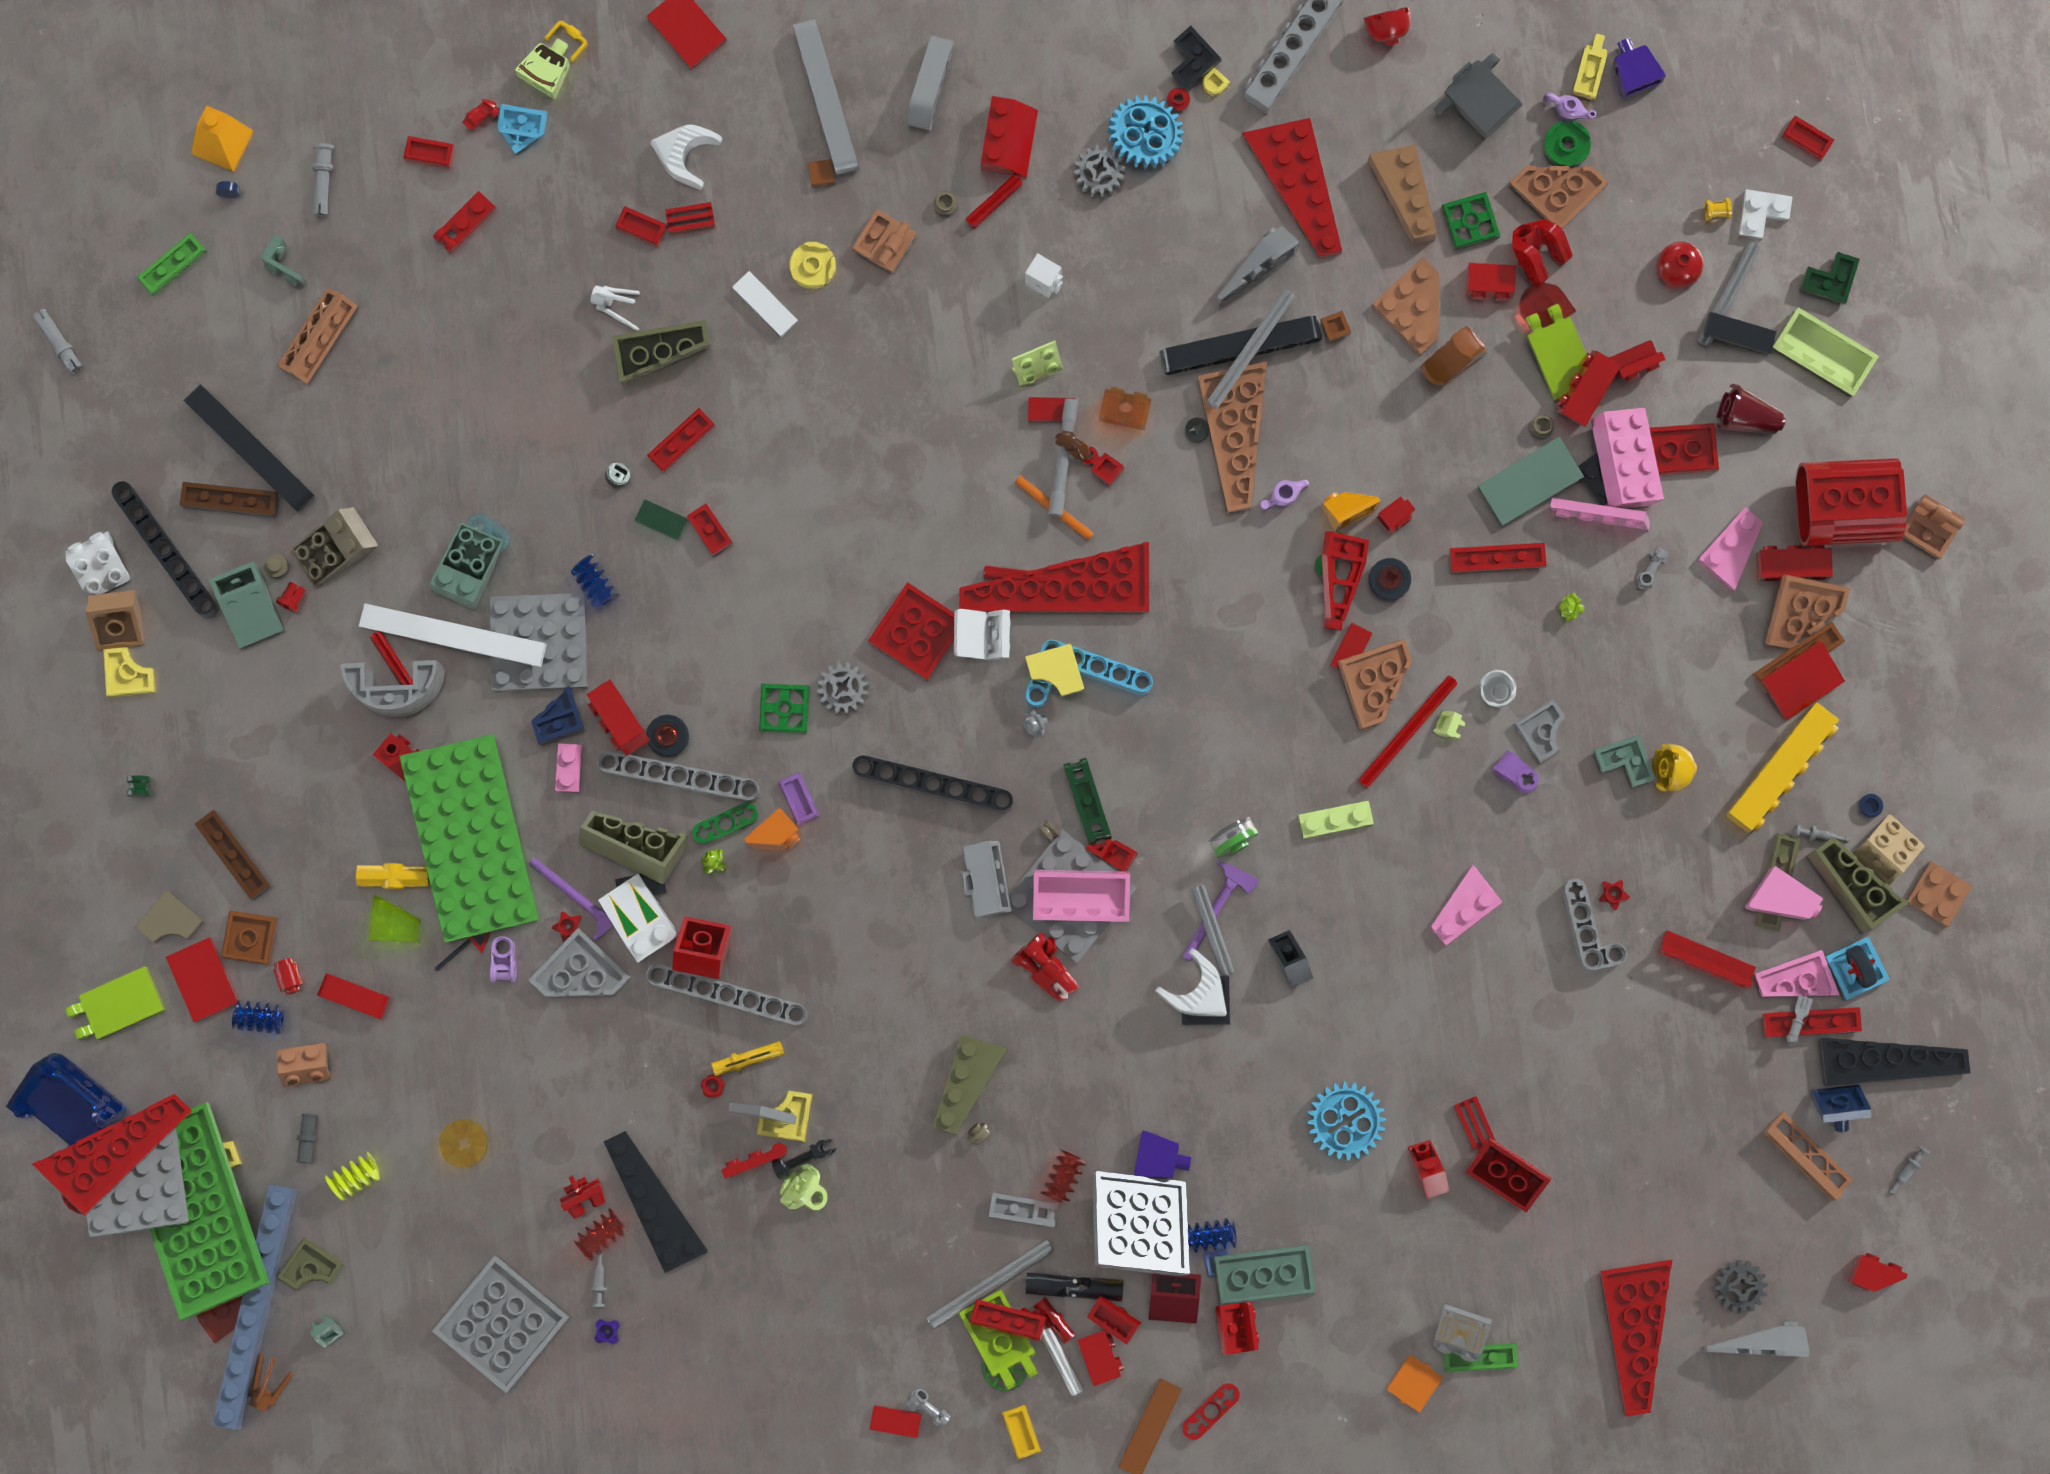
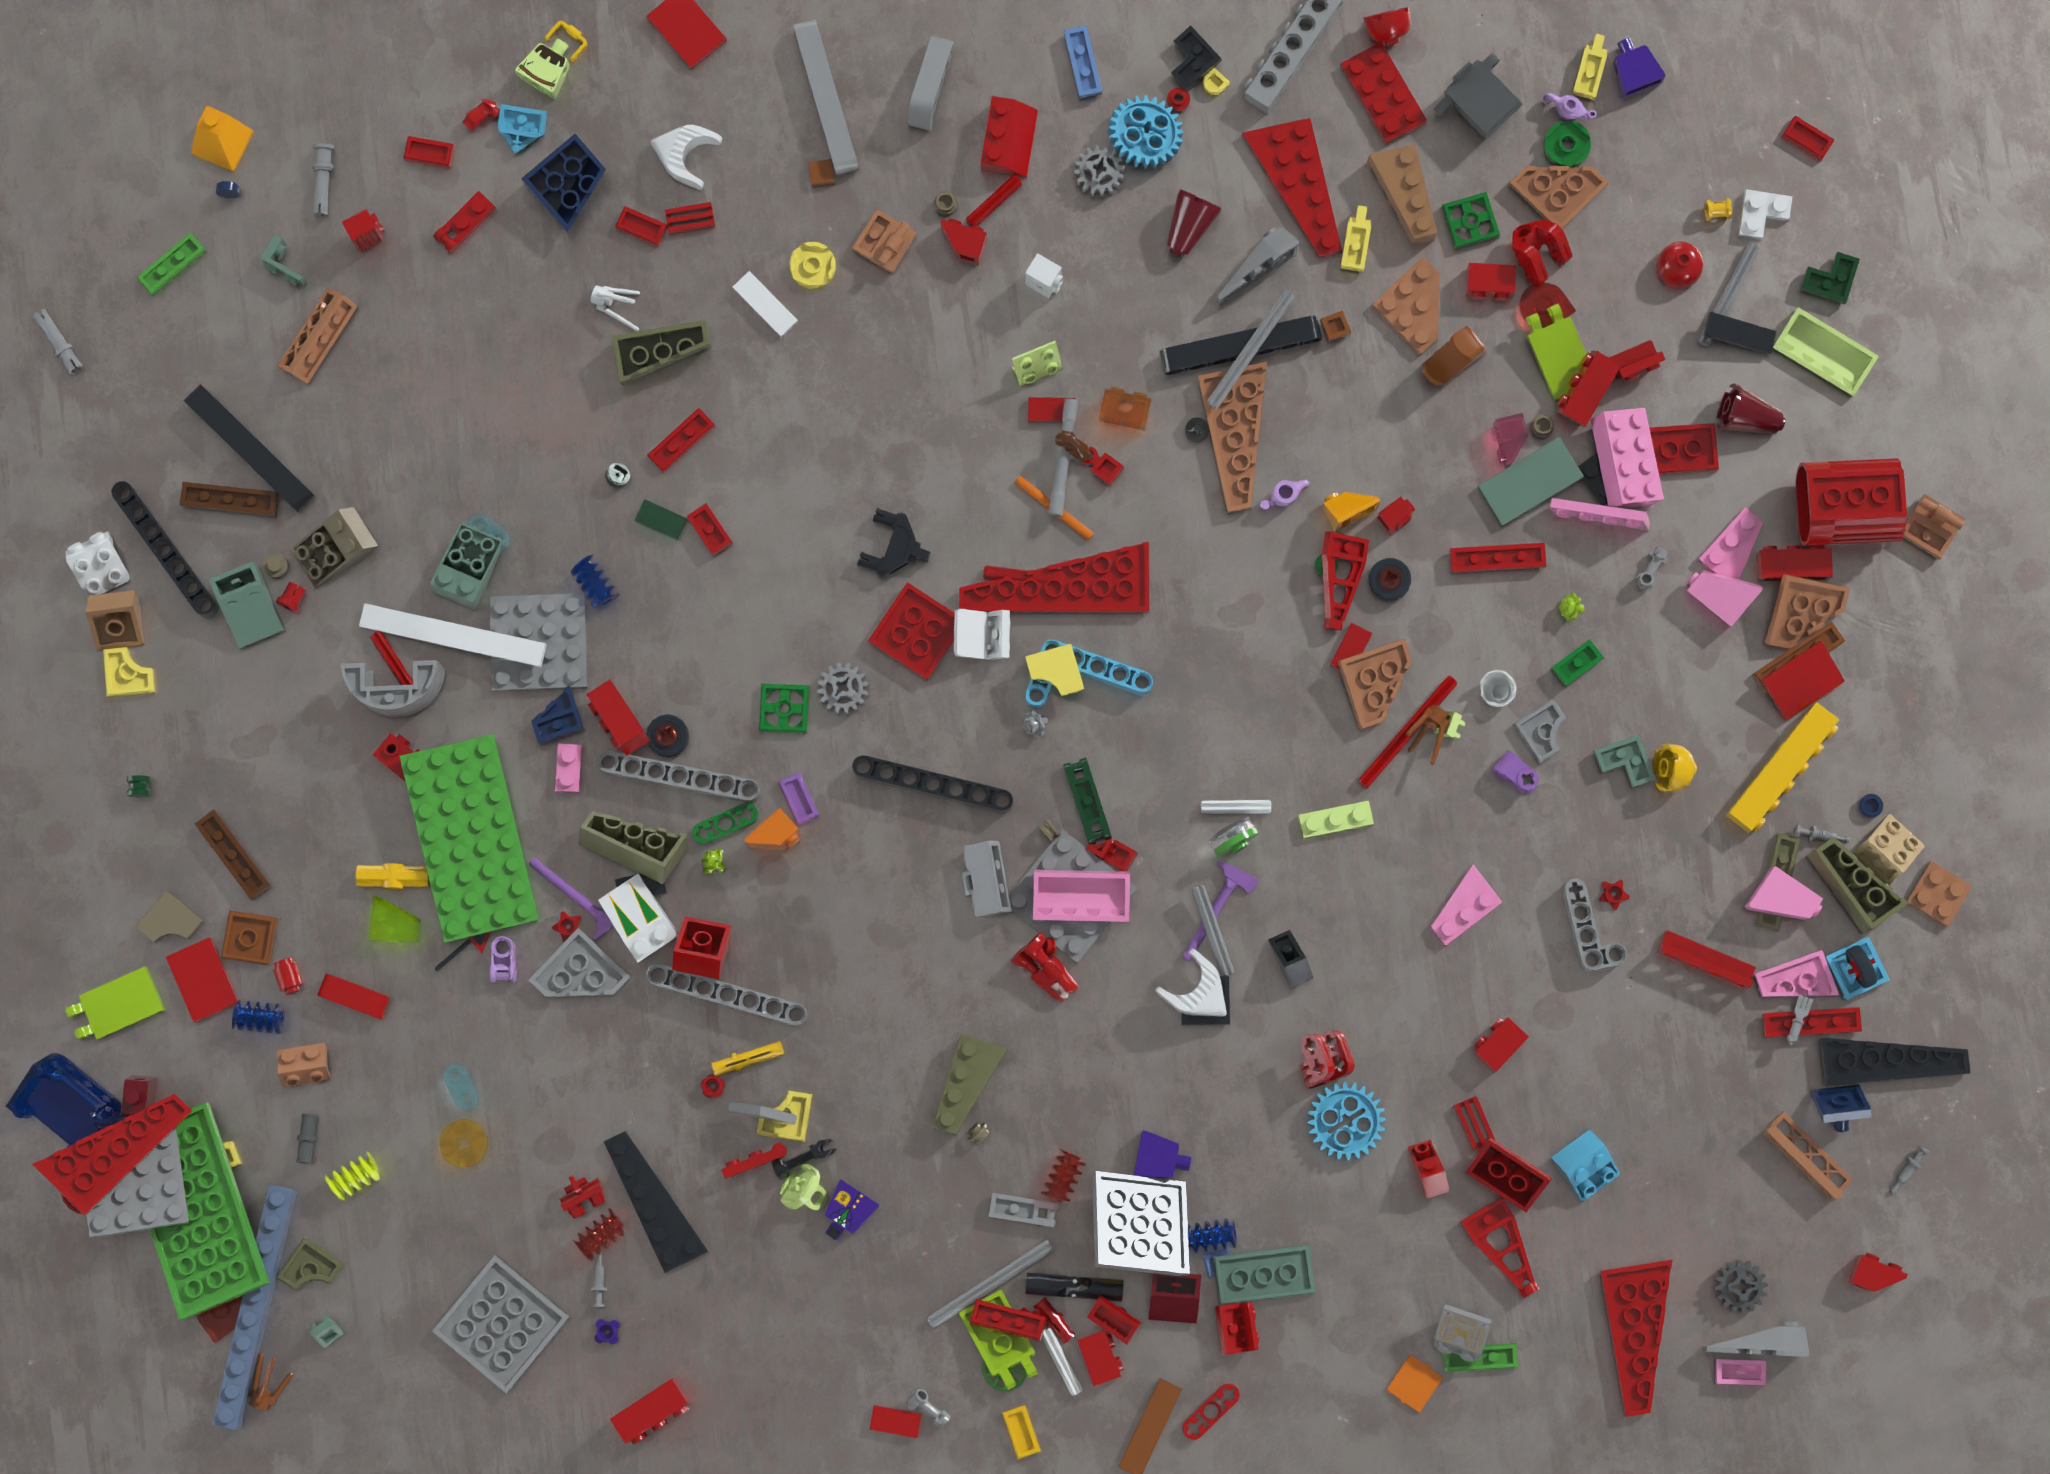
(138, 1094): none -> dark red torso
(364, 229): none -> red brick
(461, 1087): none -> clear light blue plate
(565, 180): none -> dark blue wedge
(651, 1411): none -> red brick
(848, 1210): none -> dark purple torso
(901, 548): none -> black connector
(964, 241): none -> red slope
(1083, 62): none -> medium blue plate
(1189, 222): none -> dark red cone
(1236, 807): none -> white axle
(1324, 1059): none -> red piece
(1356, 241): none -> light yellow hinge
(1383, 93): none -> red plate
(1434, 718): none -> dark orange plant
(1487, 1220): none -> red plate
(1499, 1044): none -> red brick
(1511, 435): none -> clear pink slope
(1577, 663): none -> green plate
(1586, 1165): none -> medium azure slope
(1723, 594): none -> bright pink slope
(1740, 1372): none -> bright pink plate

